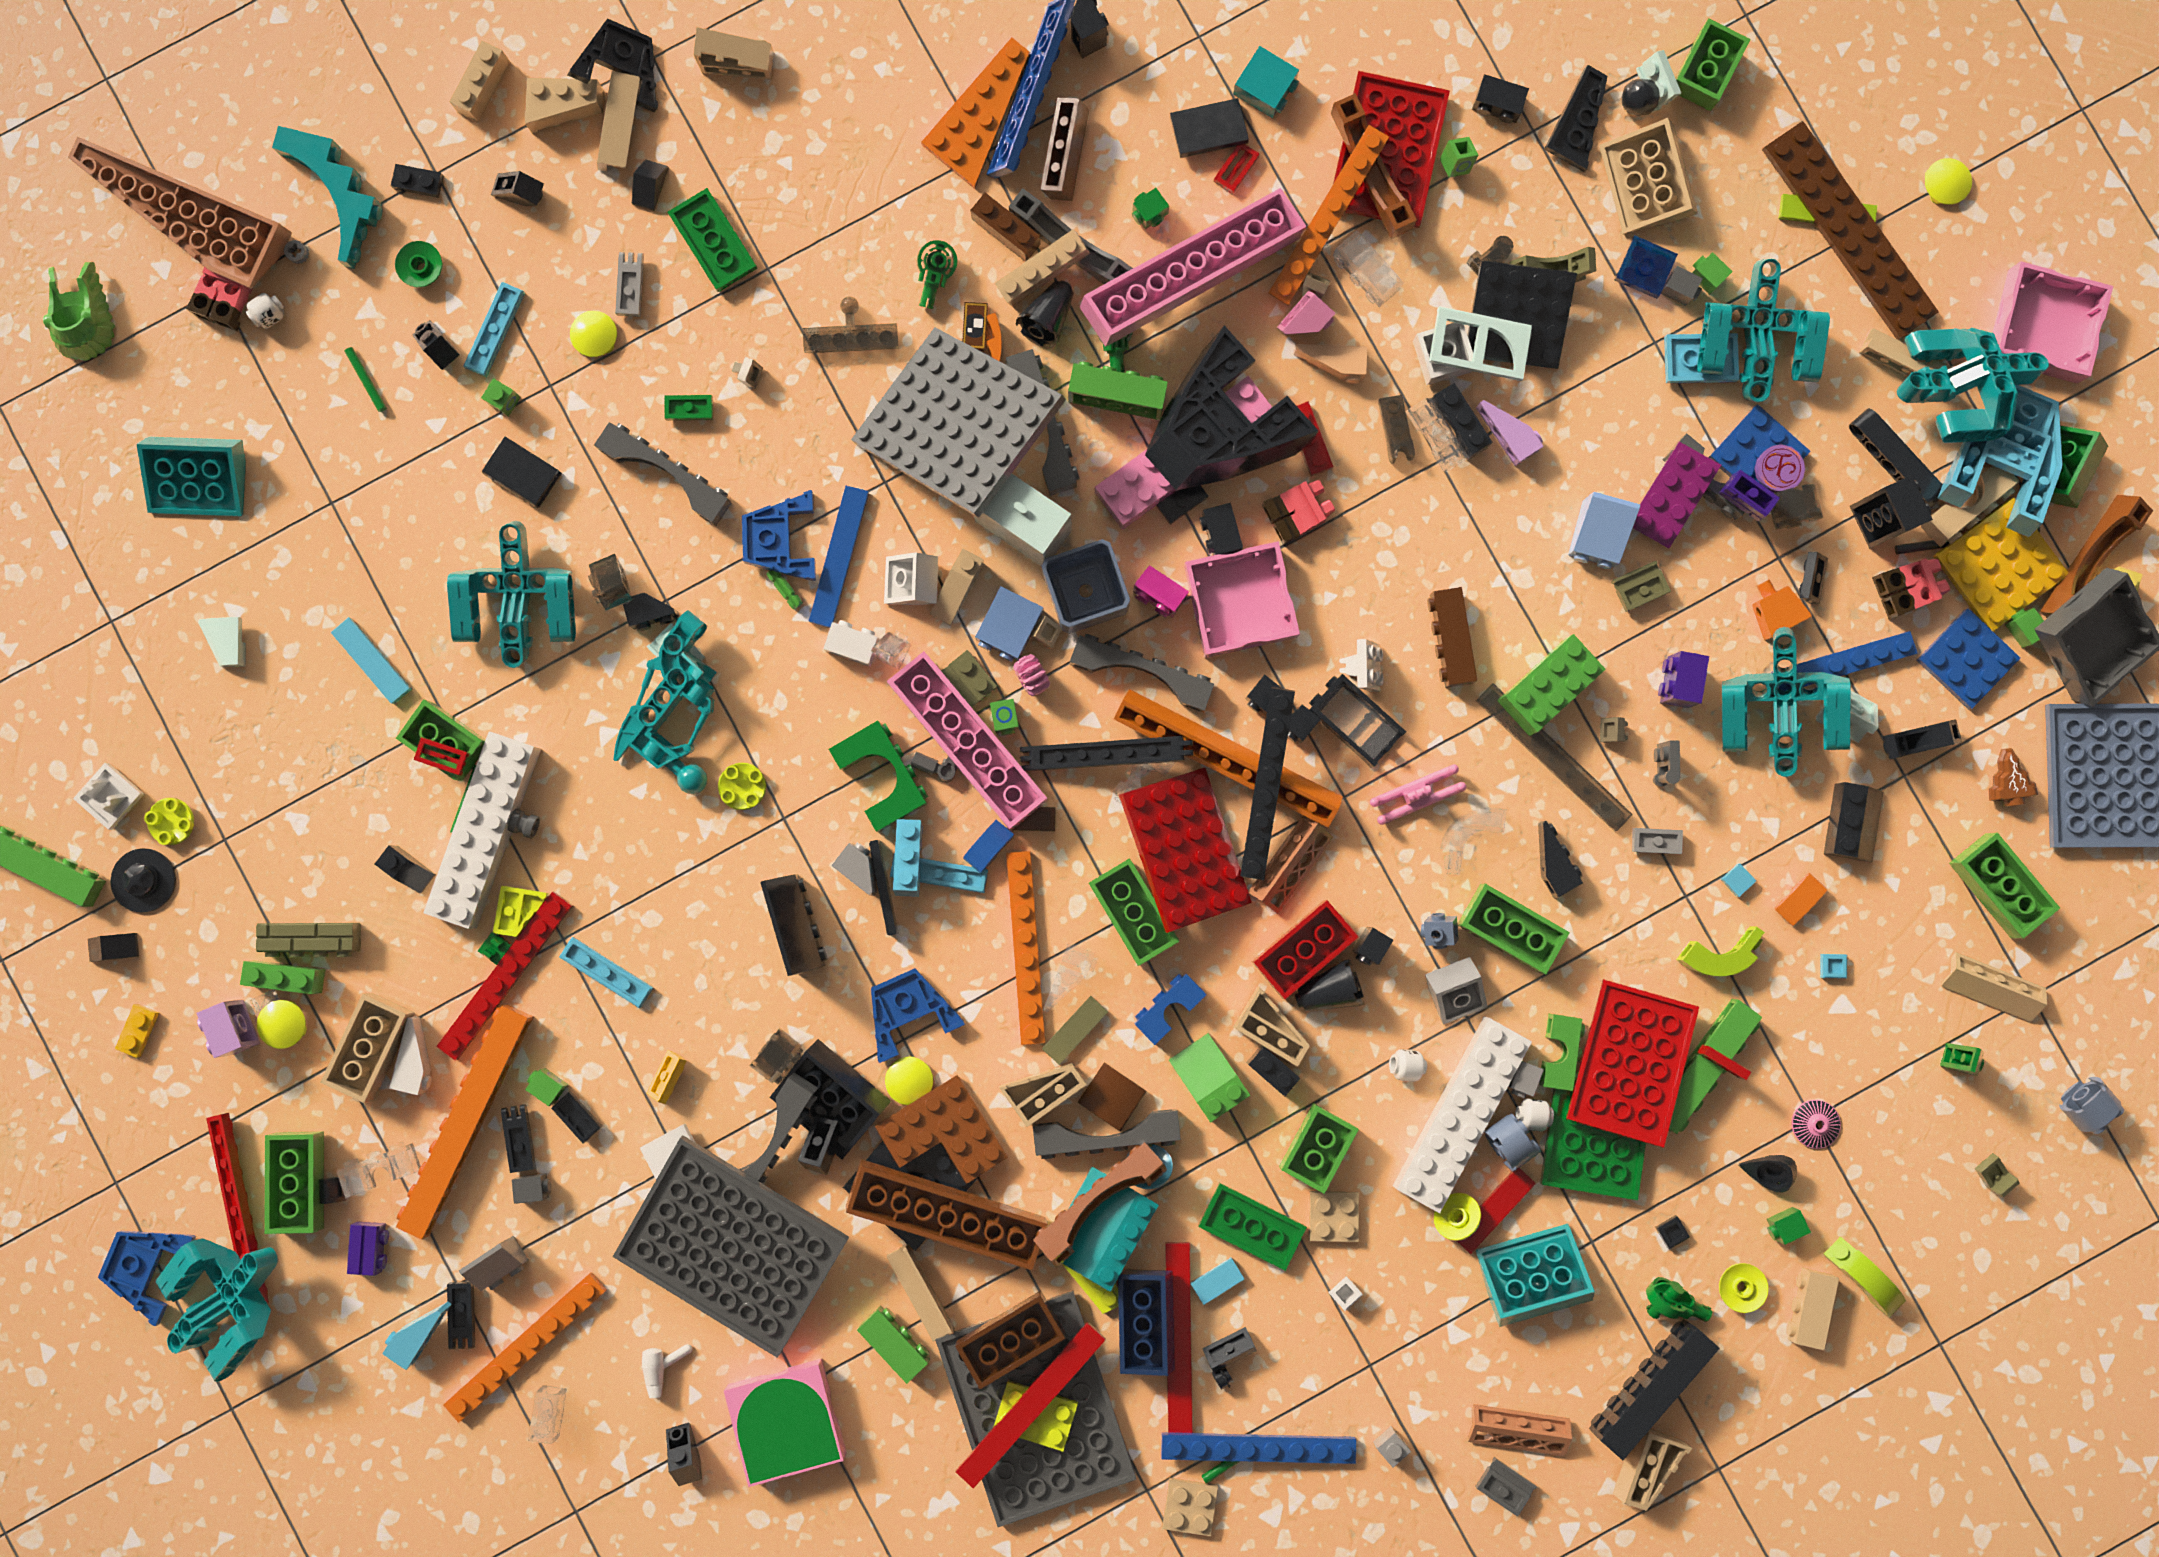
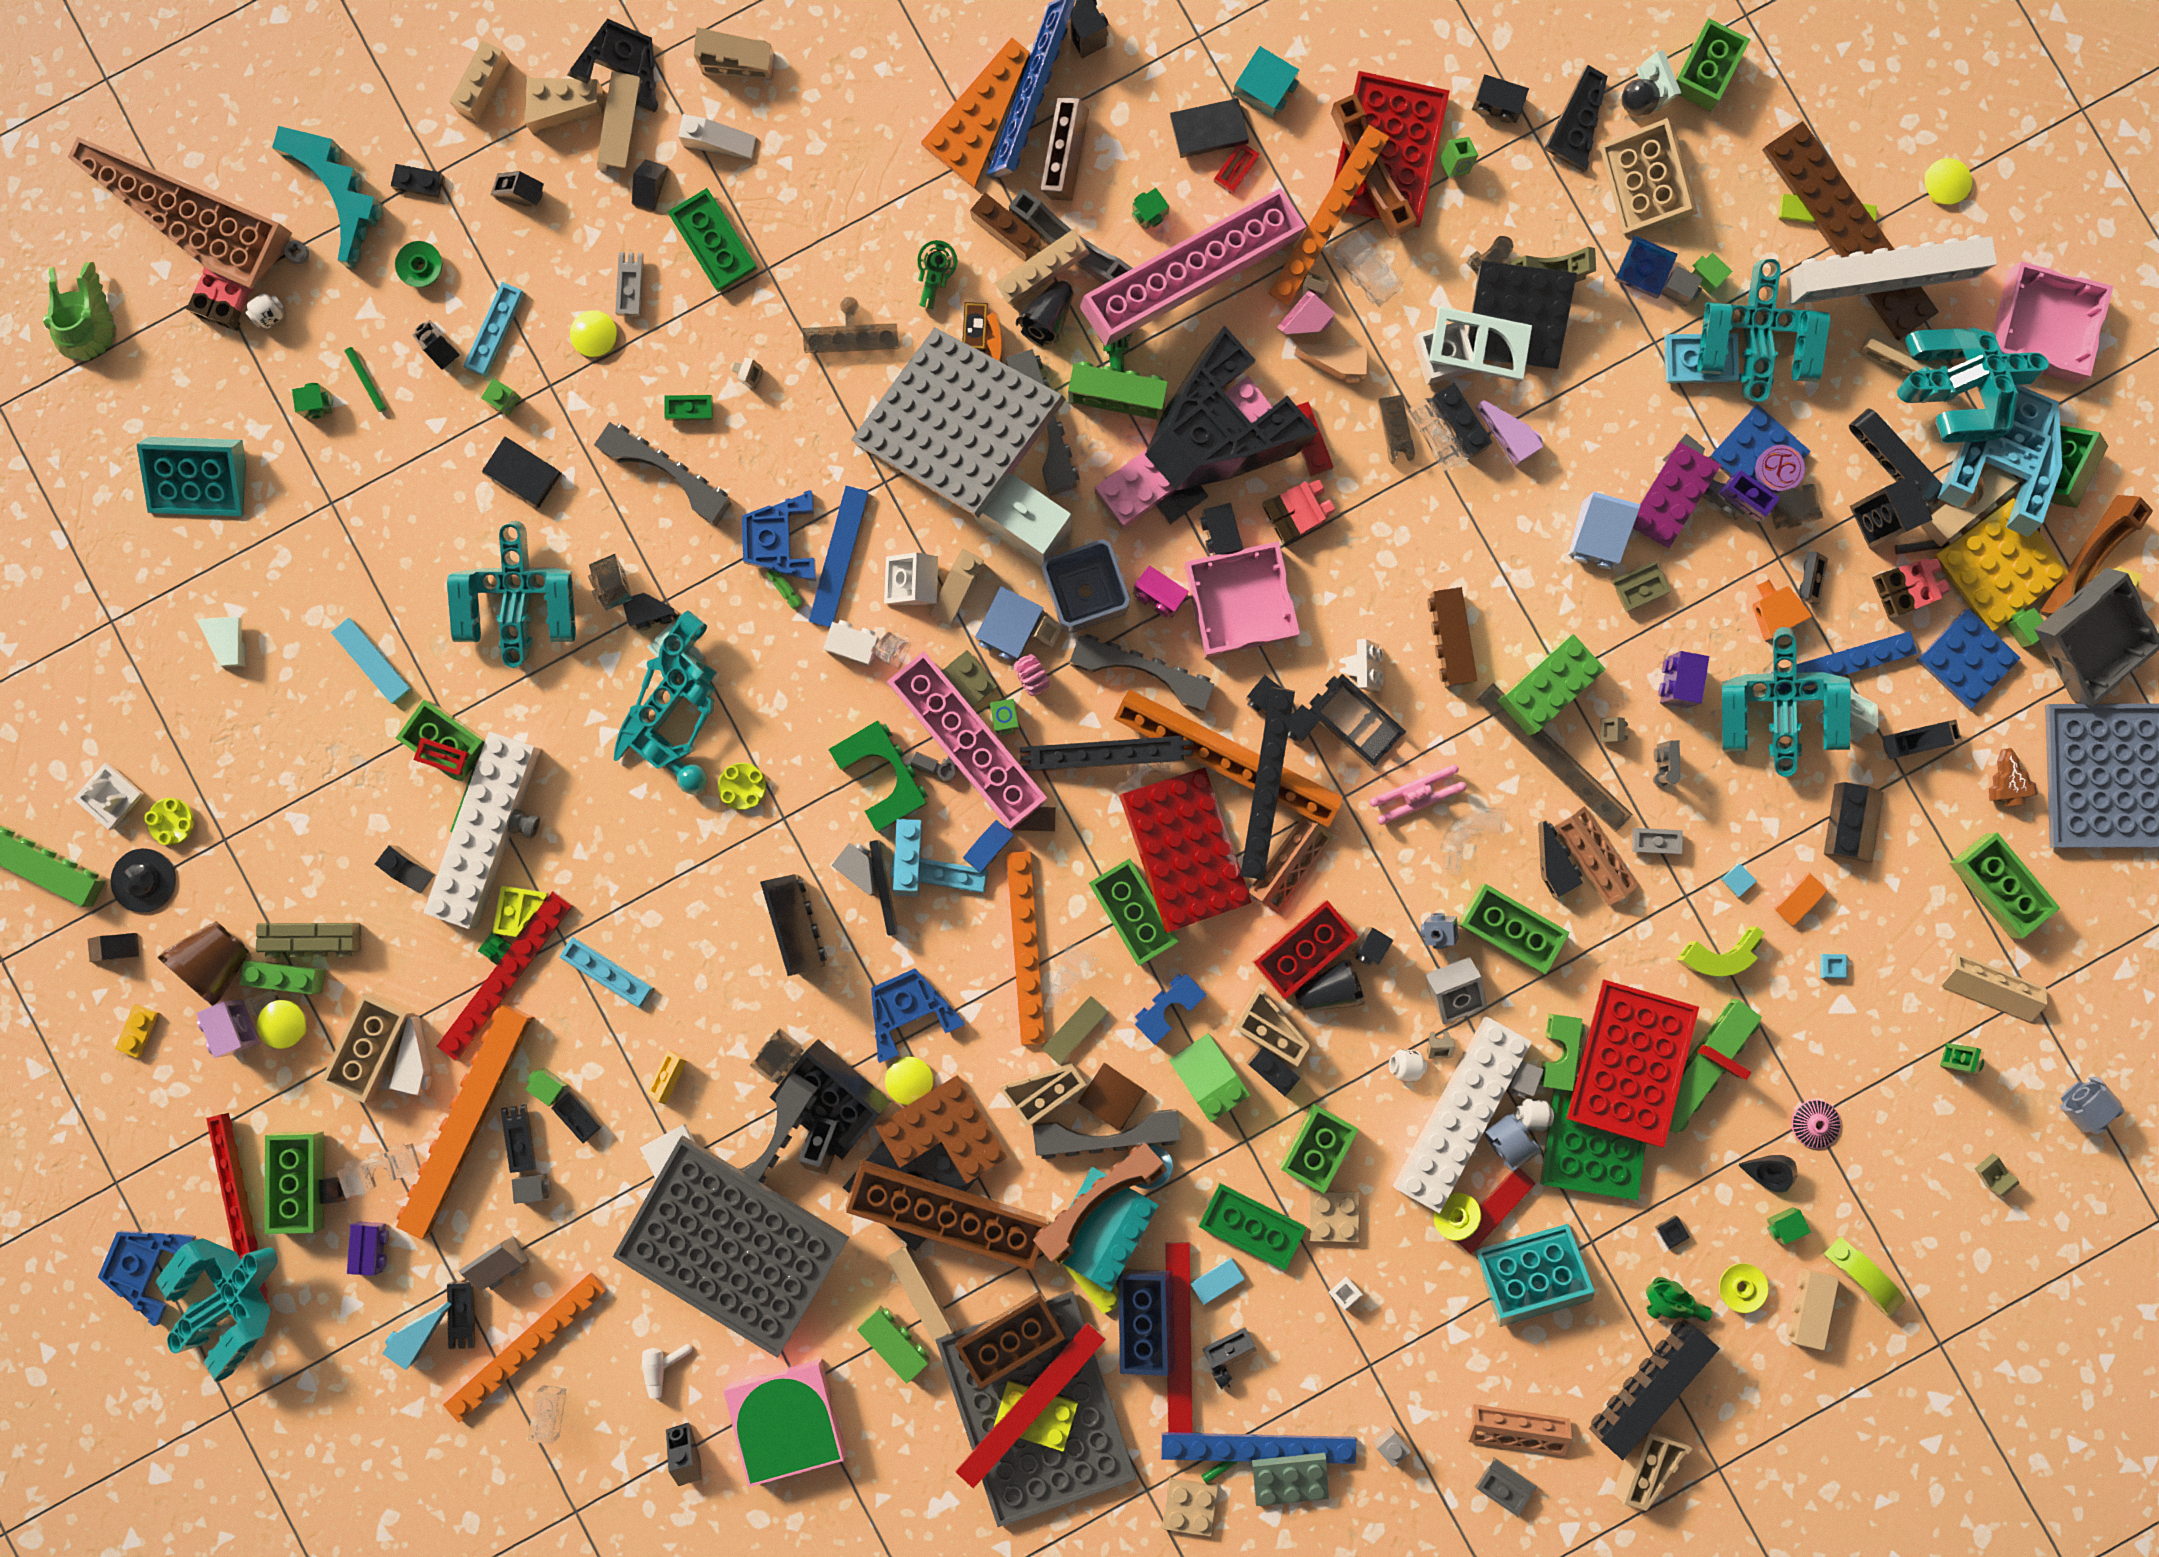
(206, 961): none -> reddish brown cone
(312, 401): none -> green brick
(715, 137): none -> white slope
(1290, 1479): none -> sand green plate
(1440, 1047): none -> dark tan tile
(1595, 858): none -> nougat fence
(1891, 269): none -> white brick

